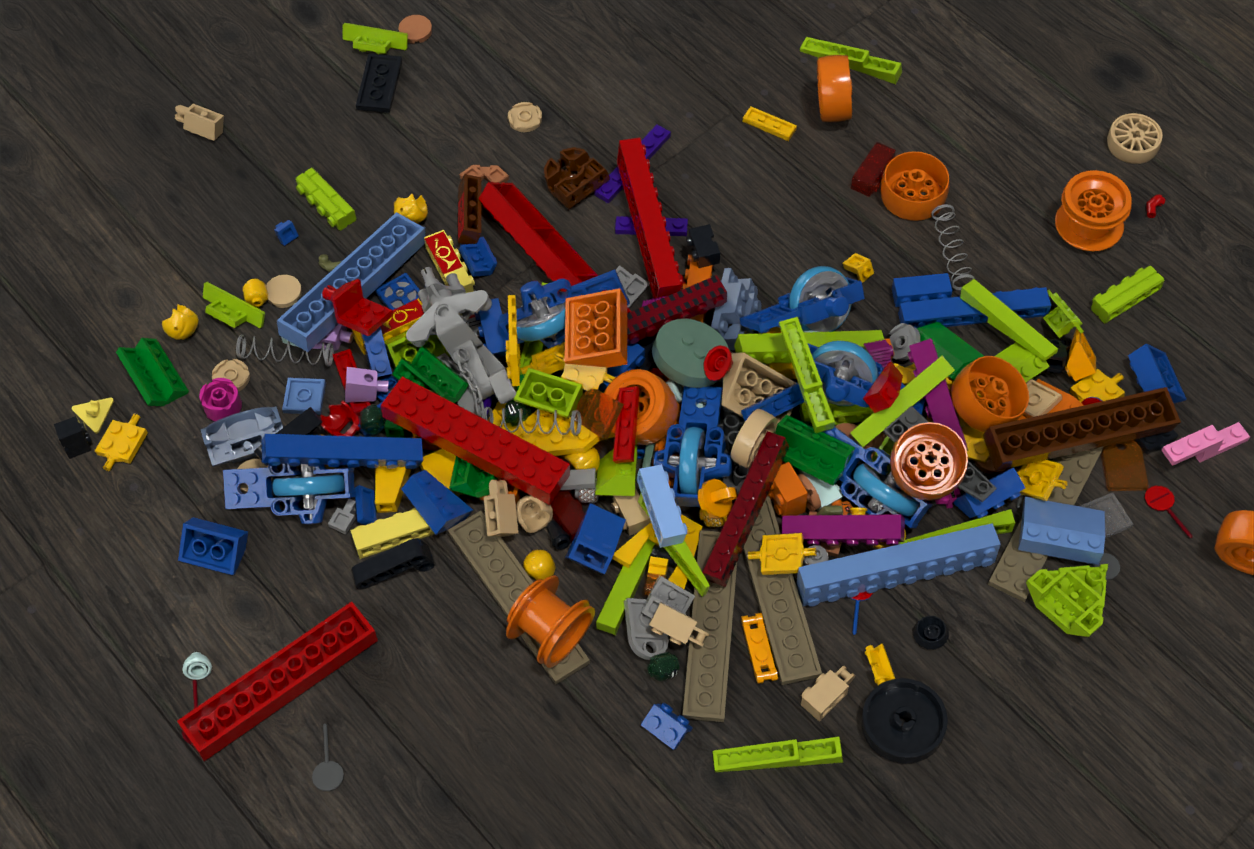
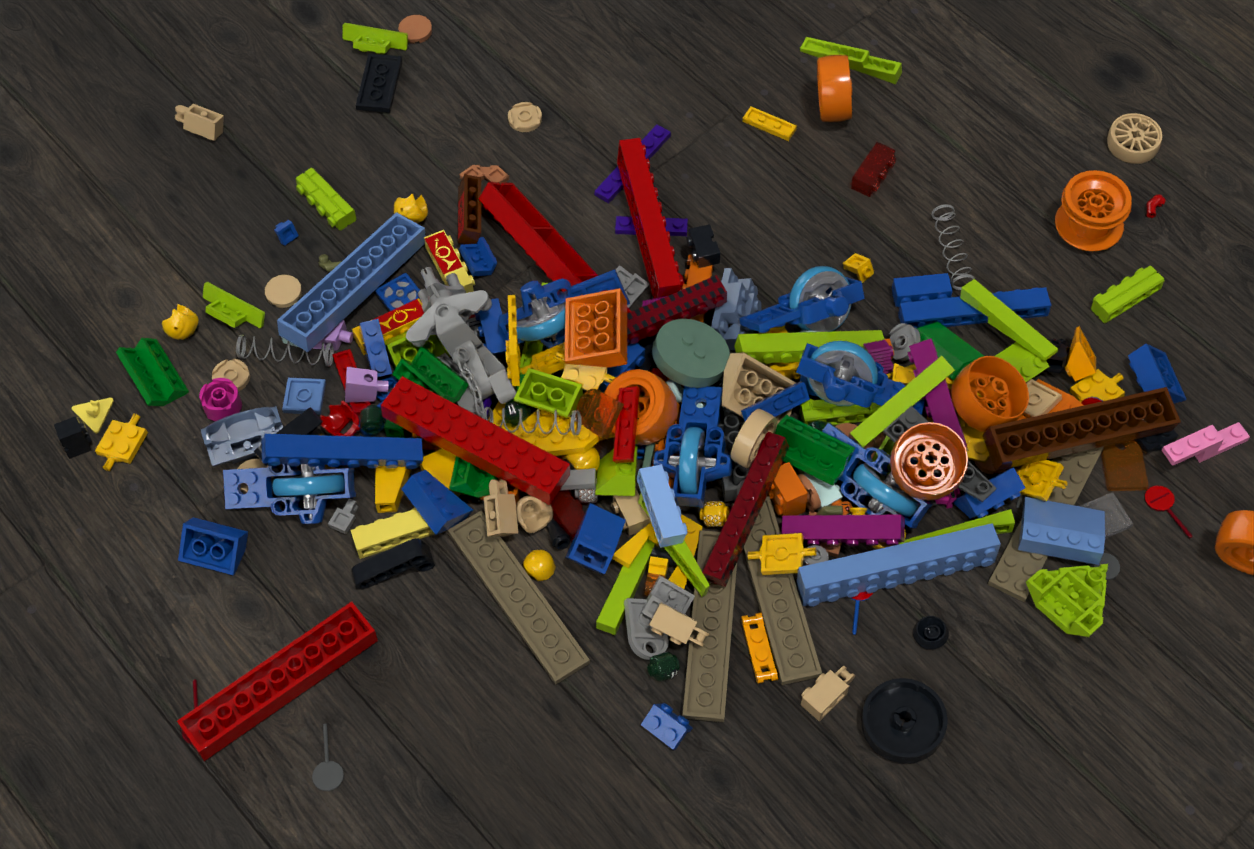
(197, 666): light aqua brick -> none
(255, 292): yellow head -> none
(354, 310): red plate -> none
(365, 505): blue tile -> none
(549, 620): orange wheel -> none
(568, 185): reddish brown connector -> none
(716, 498): light orange tile -> none
(718, 363): red piece -> none
(778, 755): lime slope -> none
(807, 375): lime slope -> none
(879, 663): yellow hinge -> none
(884, 389): red slope -> none
(919, 174): orange wheel -> none
(1062, 317): lime bracket -> none

